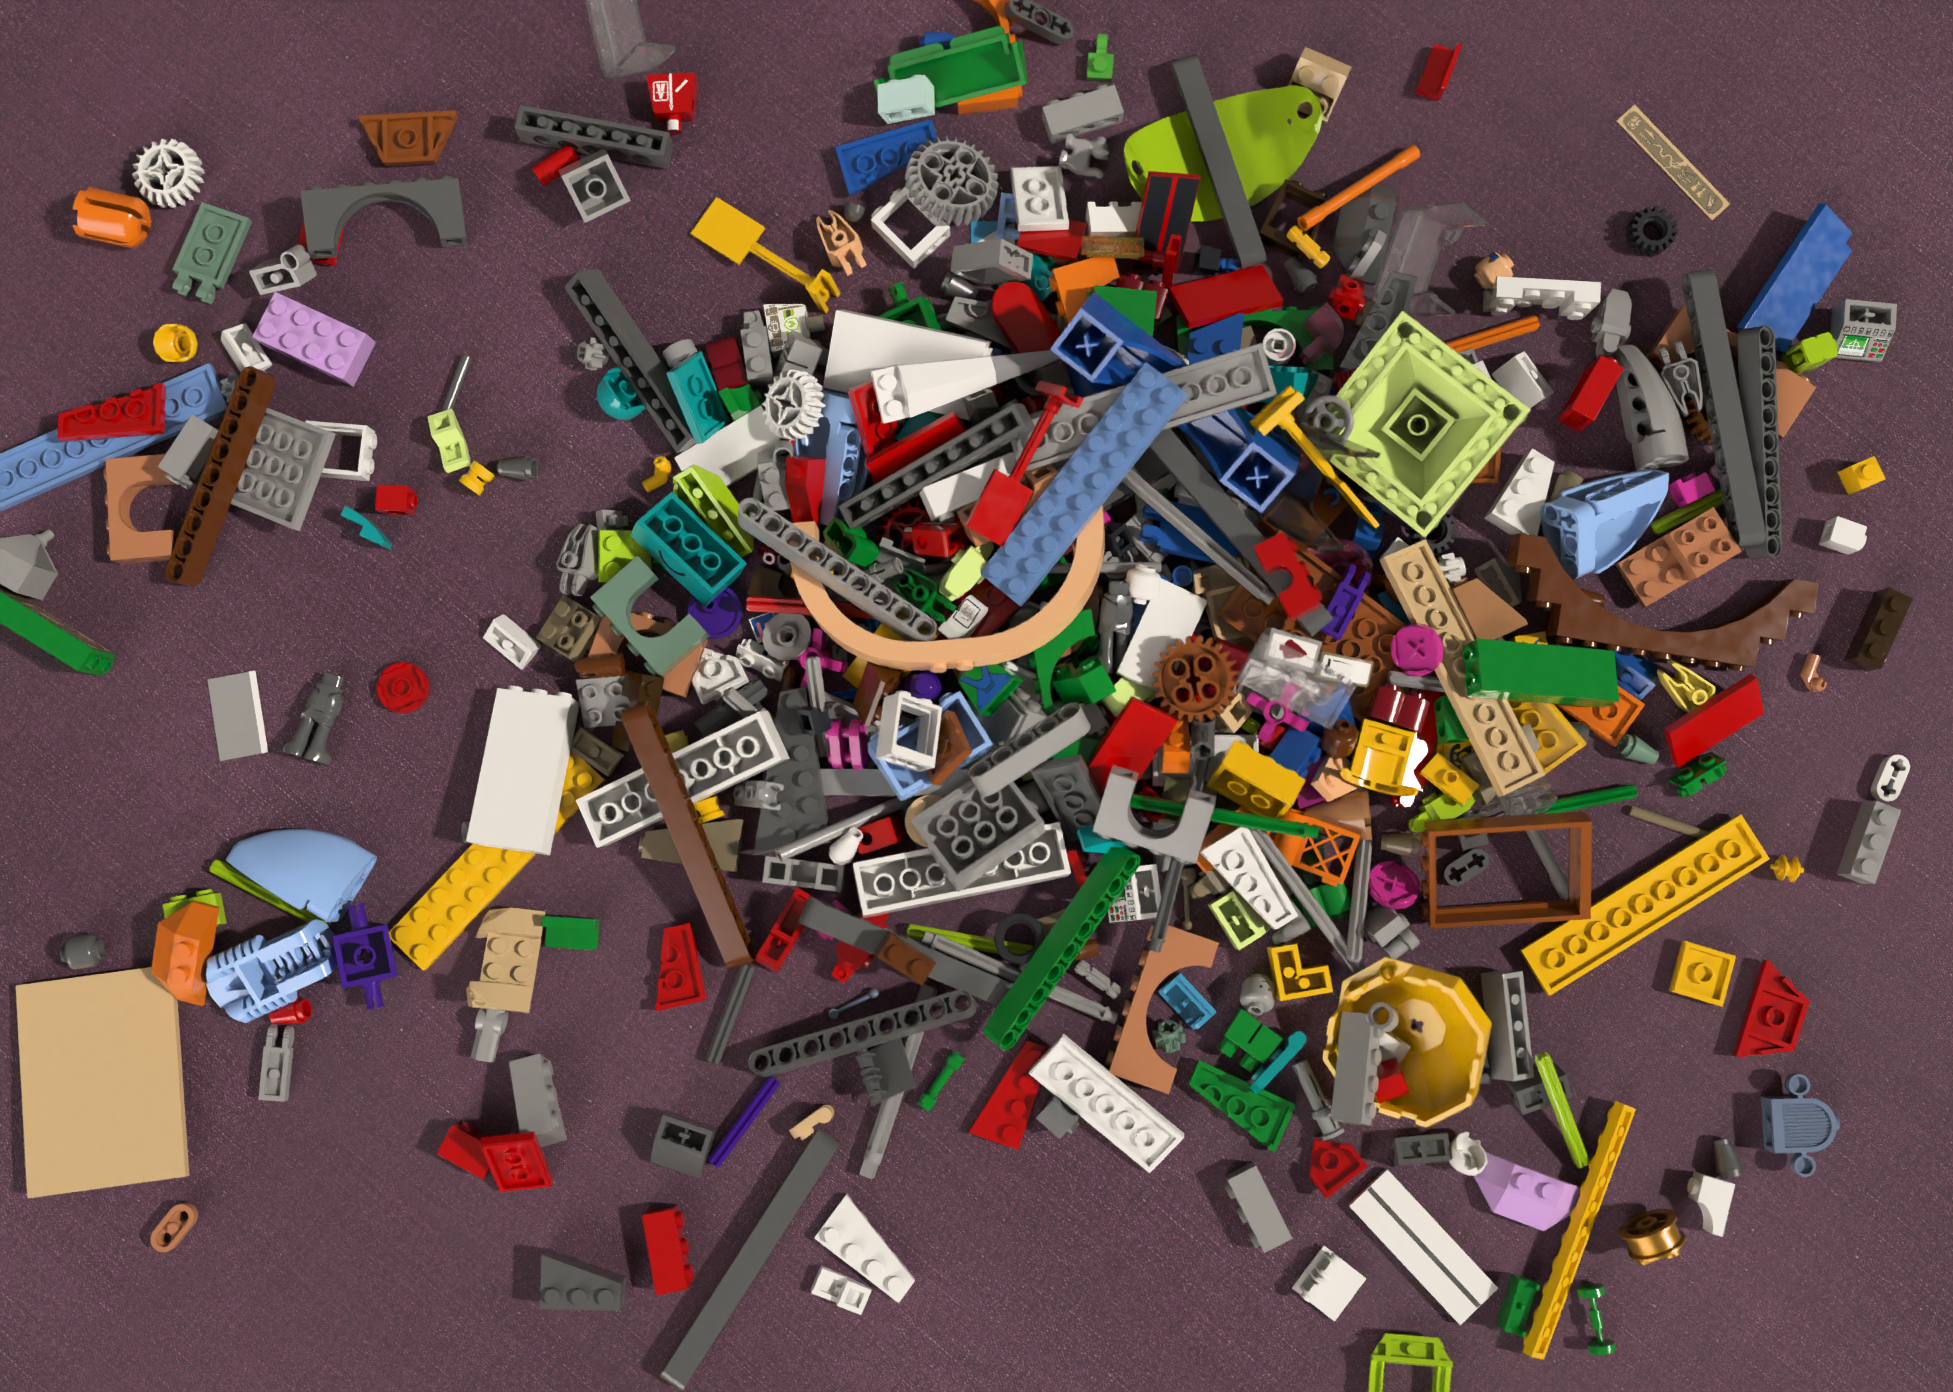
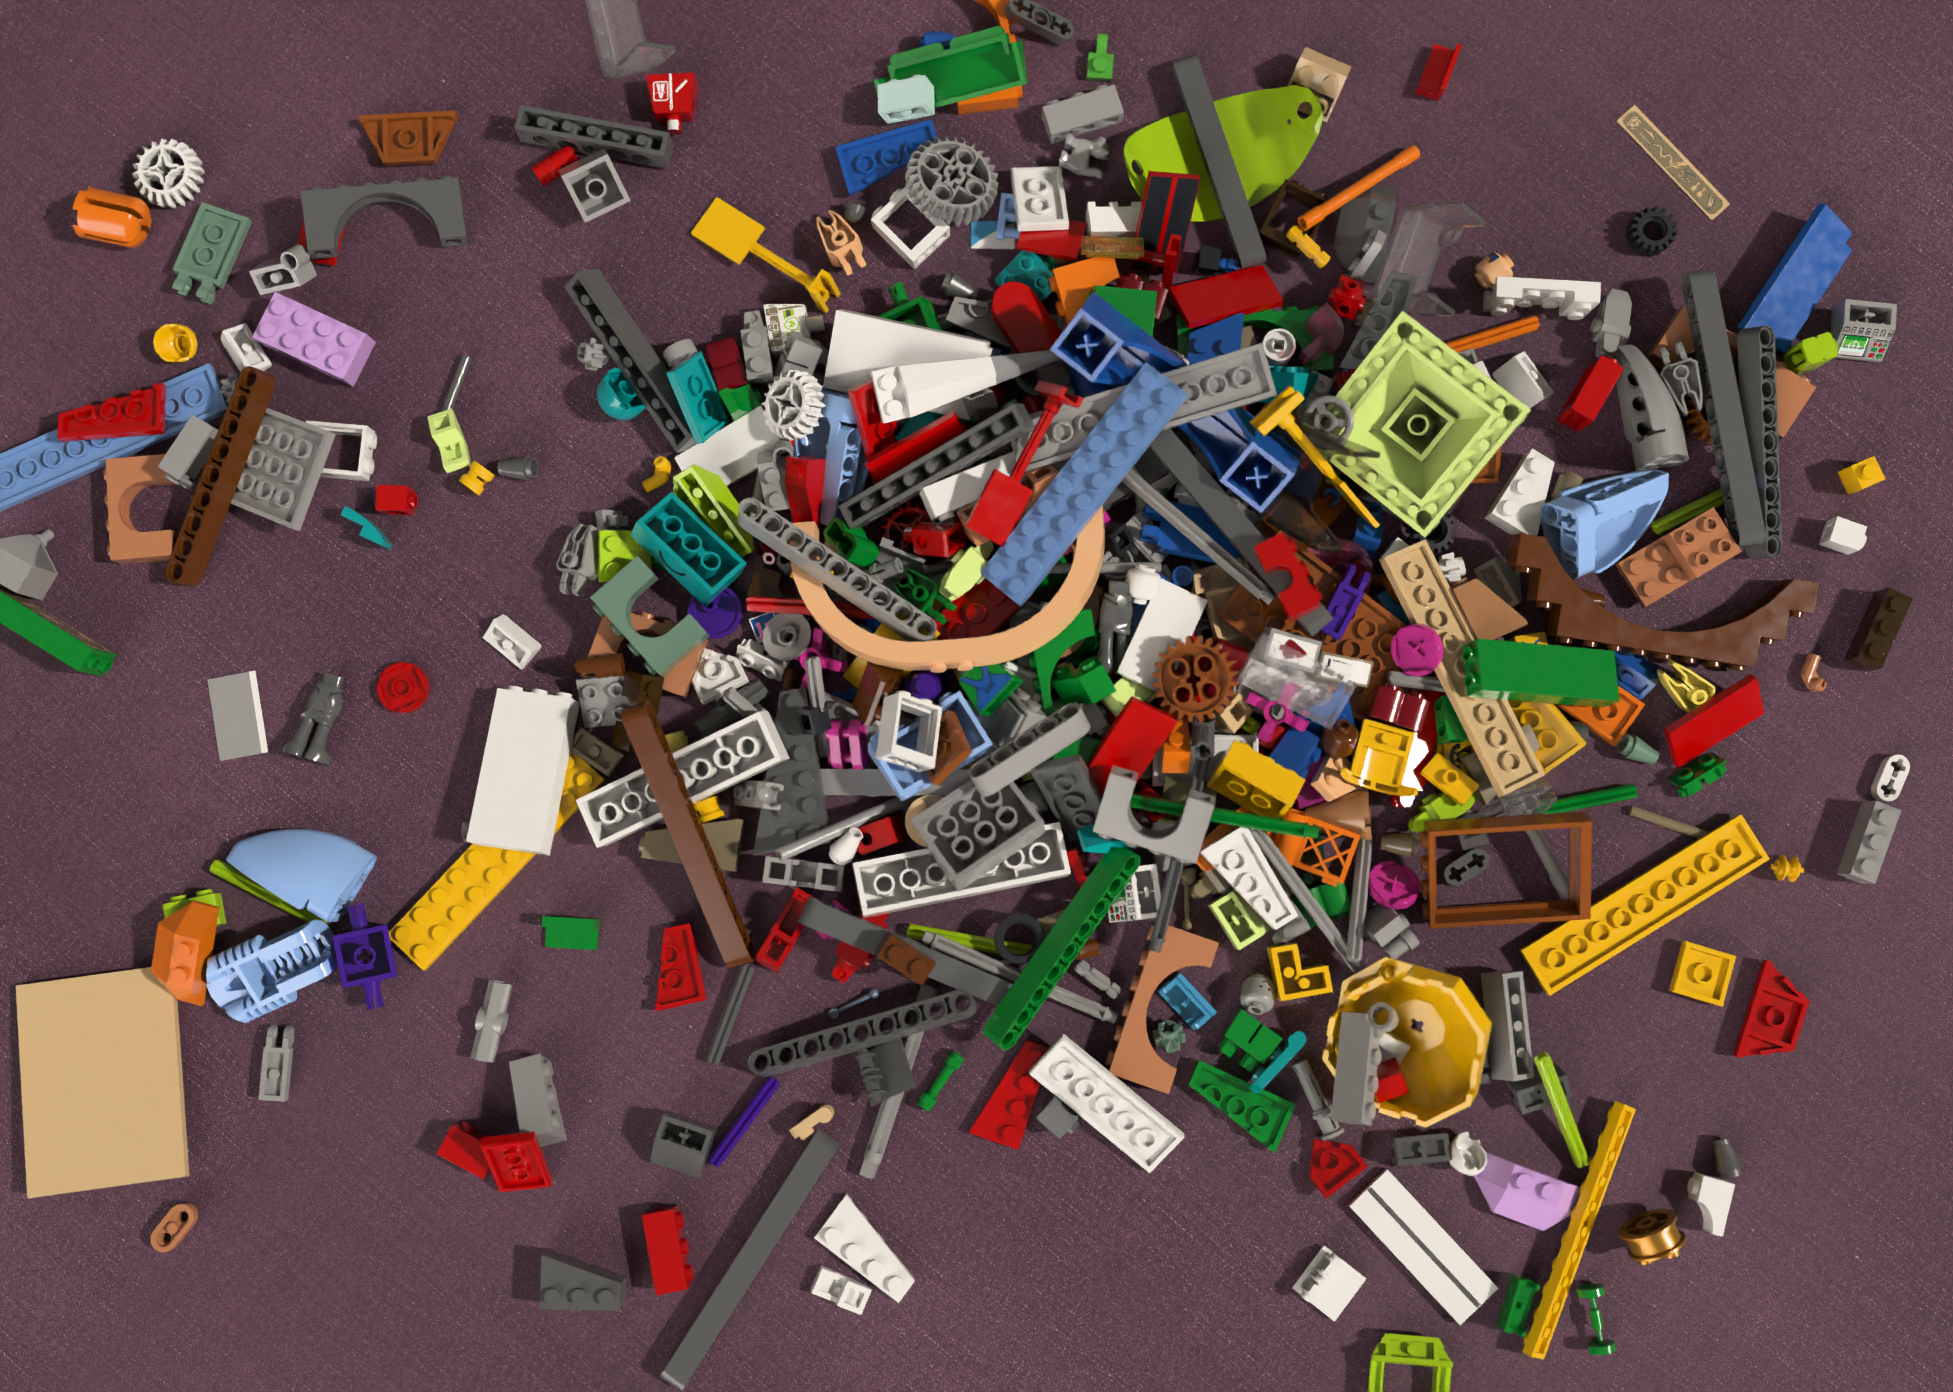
(82, 951): dark grey head -> none
(292, 1013): red cone -> none
(508, 960): tan piece -> none
(570, 629): dark tan plate -> none
(965, 619): white leg -> none
(991, 262): light grey window -> none
(1257, 1207): light grey brick -> none
(1301, 277): dark grey cone -> none
(1691, 488): dark pink brick -> none
(1797, 1124): sand blue piece -> none

